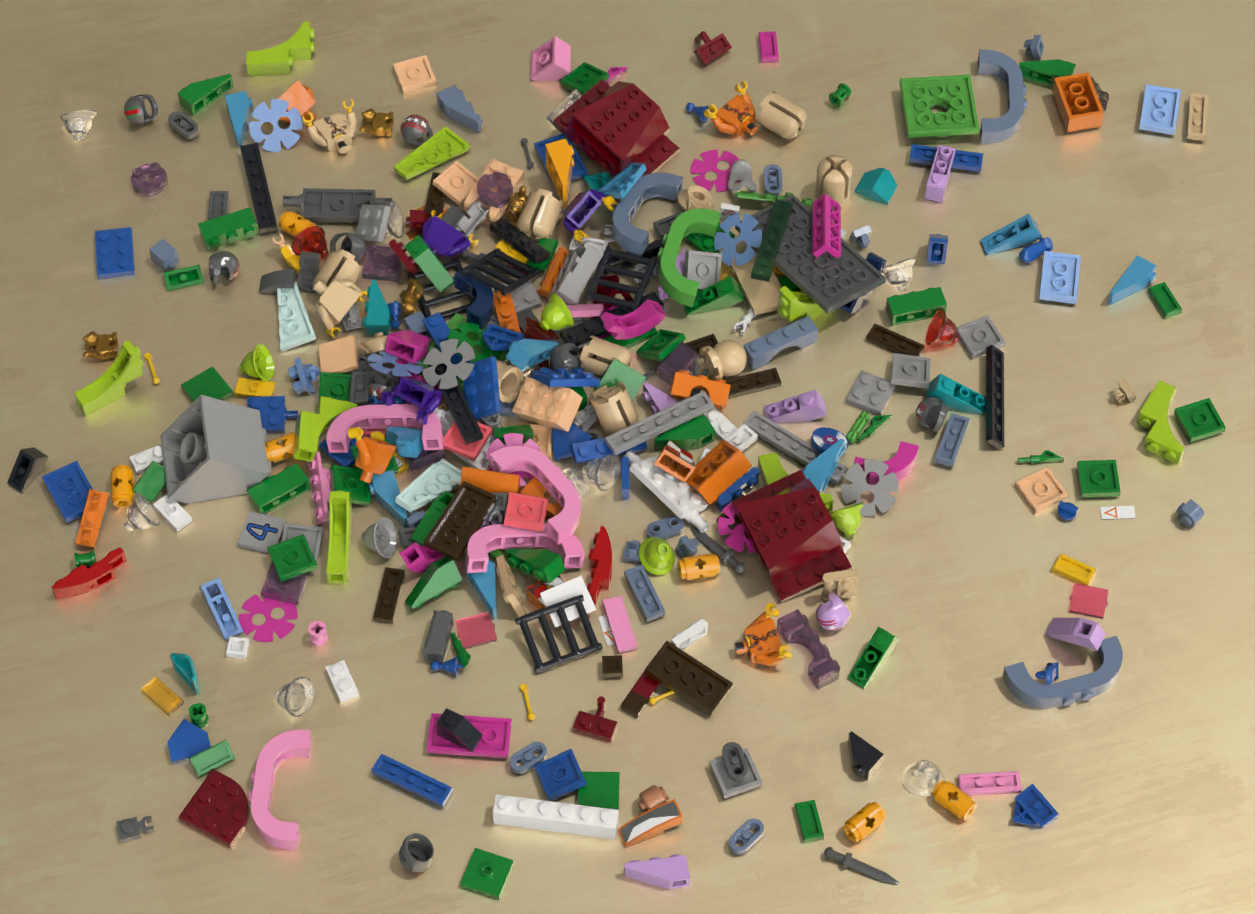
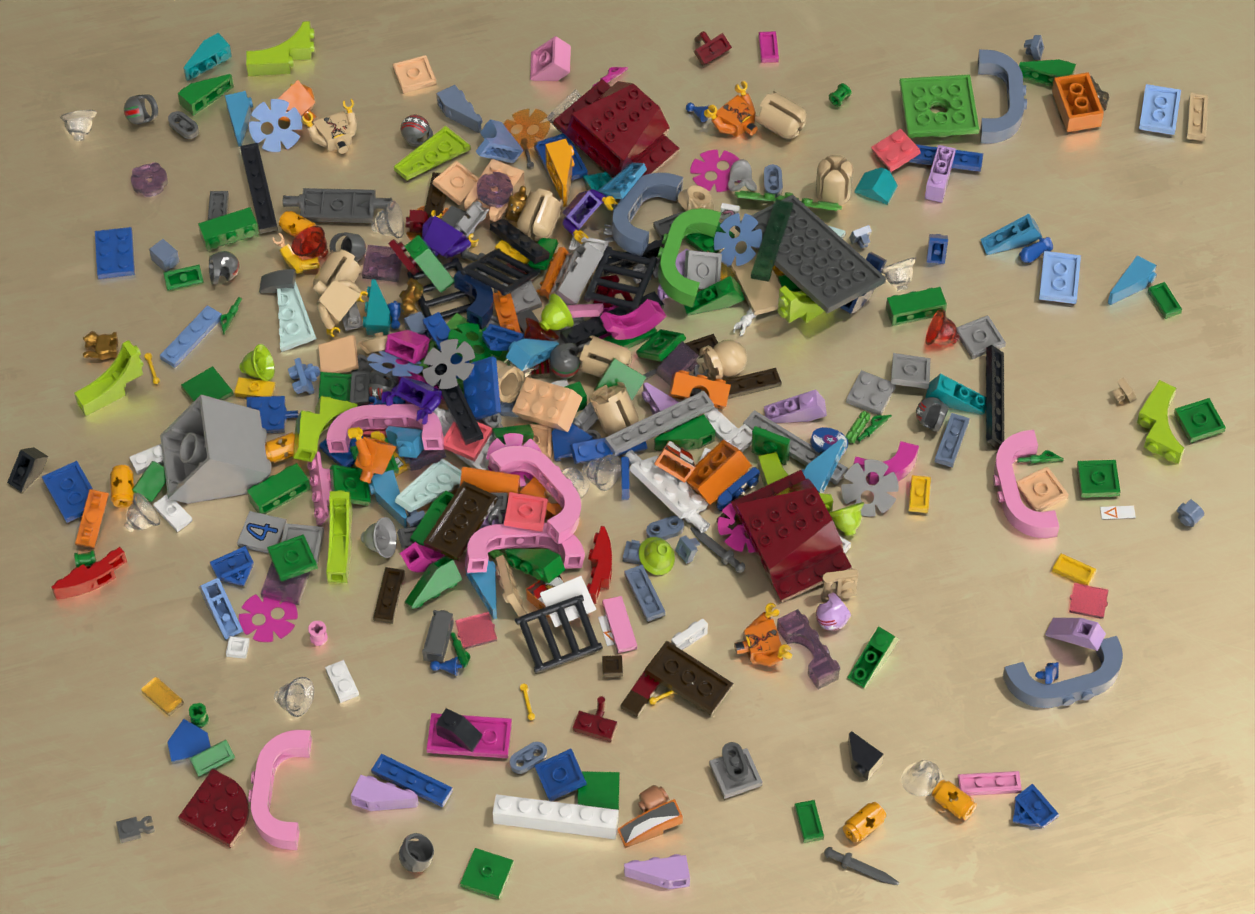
(187, 669): teal slope -> none
(191, 336): none -> medium blue plate
(209, 54): none -> teal slope
(229, 317): none -> green hand
(233, 567): none -> blue slope
(308, 270): dark grey slope -> none
(373, 222): light grey plate -> none
(378, 796): none -> lavender slope
(381, 123): pearl gold animal -> none
(498, 143): none -> medium blue arch
(522, 117): none -> clear orange piece
(565, 378): blue plate -> none
(583, 78): green plate -> none
(708, 563): light orange piece -> none
(745, 837): sand blue plate -> none
(762, 350): sand blue arch -> none
(767, 442): none -> green tile
(823, 225): dark pink fence -> none
(893, 341): dark brown tile -> none
(895, 150): none -> coral plate
(919, 494): none -> yellow plate
(1022, 518): none -> bright pink arch
(1067, 510): blue plate -> none

